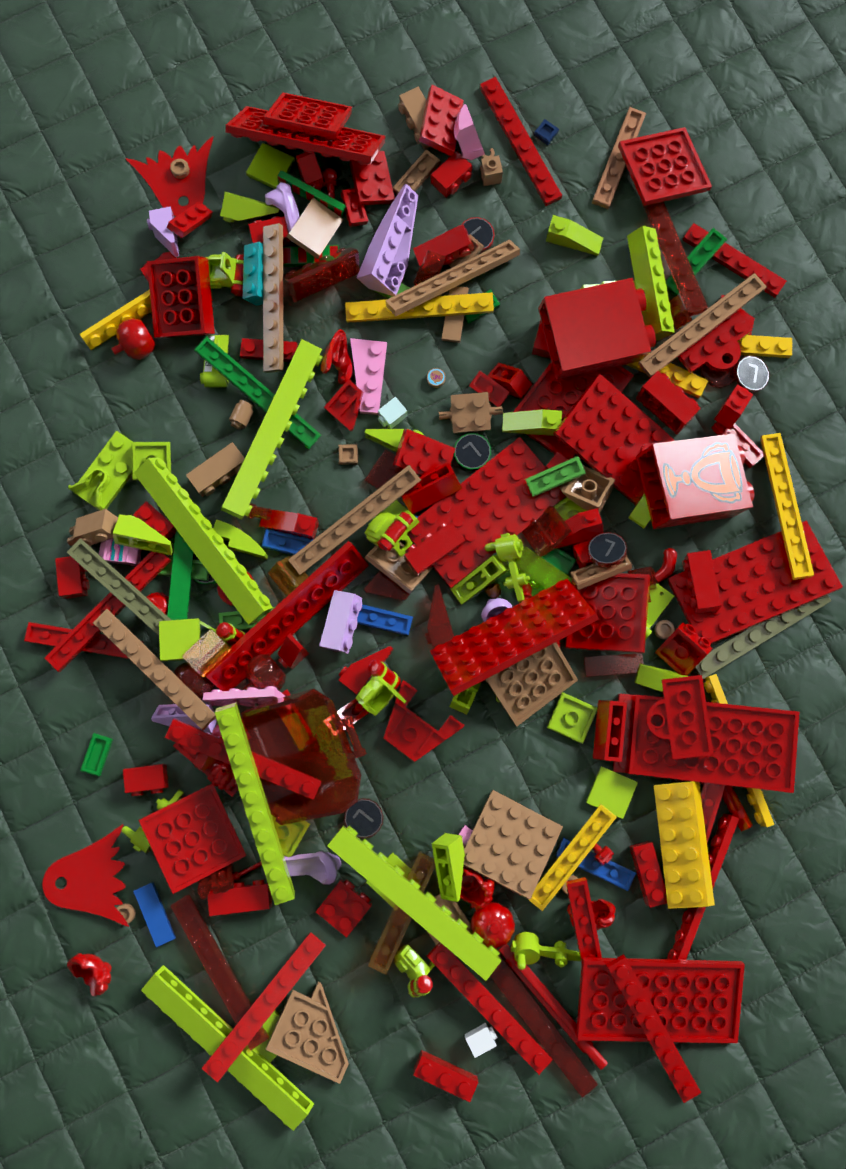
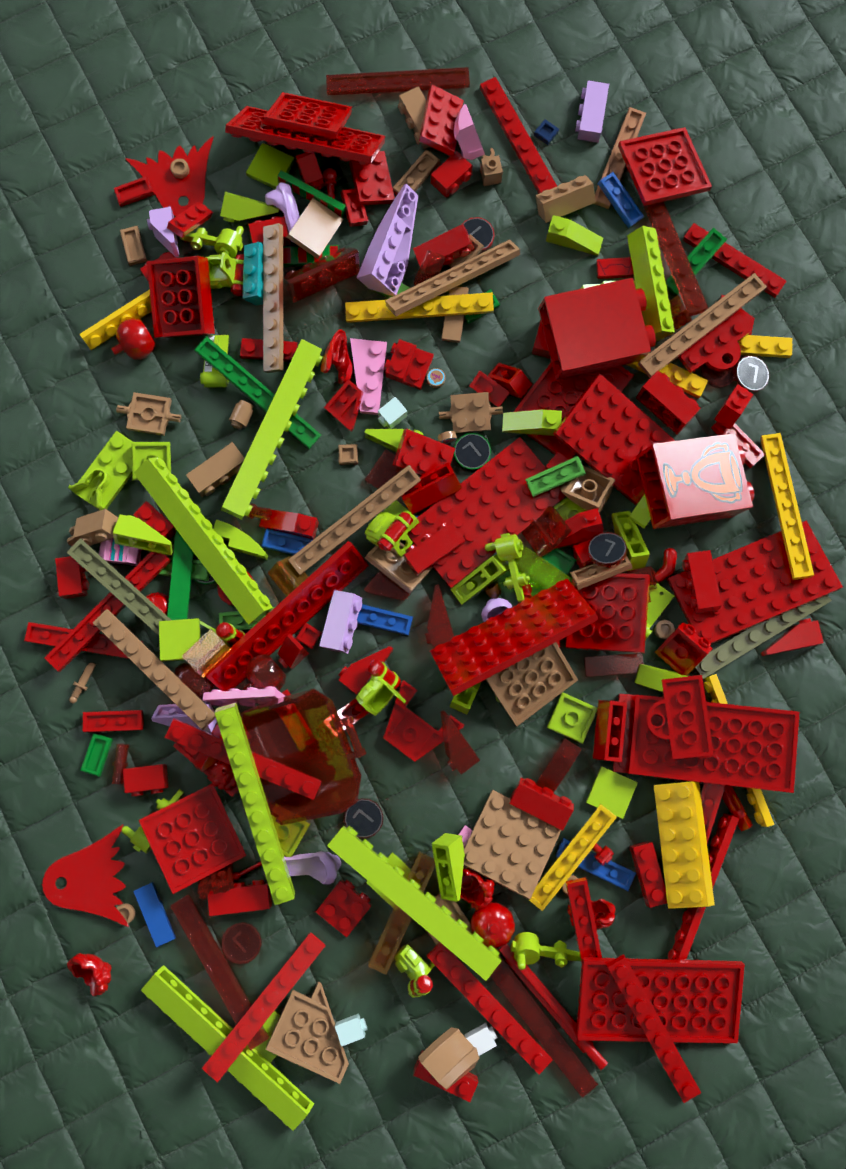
(81, 685): none -> medium nougat piece
(112, 721): none -> red plate
(120, 763): none -> clear red pin
(133, 191): none -> red tile
(133, 245): none -> medium nougat tile
(148, 414): none -> medium nougat plate
(228, 240): none -> lime piece
(241, 943): none -> clear red tile
(308, 636): none -> red tile
(351, 1029): none -> light aqua brick
(397, 81): none -> clear red plate
(408, 364): none -> red plate
(447, 437): none -> medium nougat tile
(449, 1057): none -> medium nougat slope
(456, 747): none -> clear red slope
(542, 803): none -> red brick
(558, 765): none -> clear red slope
(565, 198): none -> medium nougat brick
(592, 111): none -> lavender brick
(614, 268): none -> red tile
(620, 200): none -> blue tile
(636, 548): none -> lime slope
(798, 637): none -> red slope

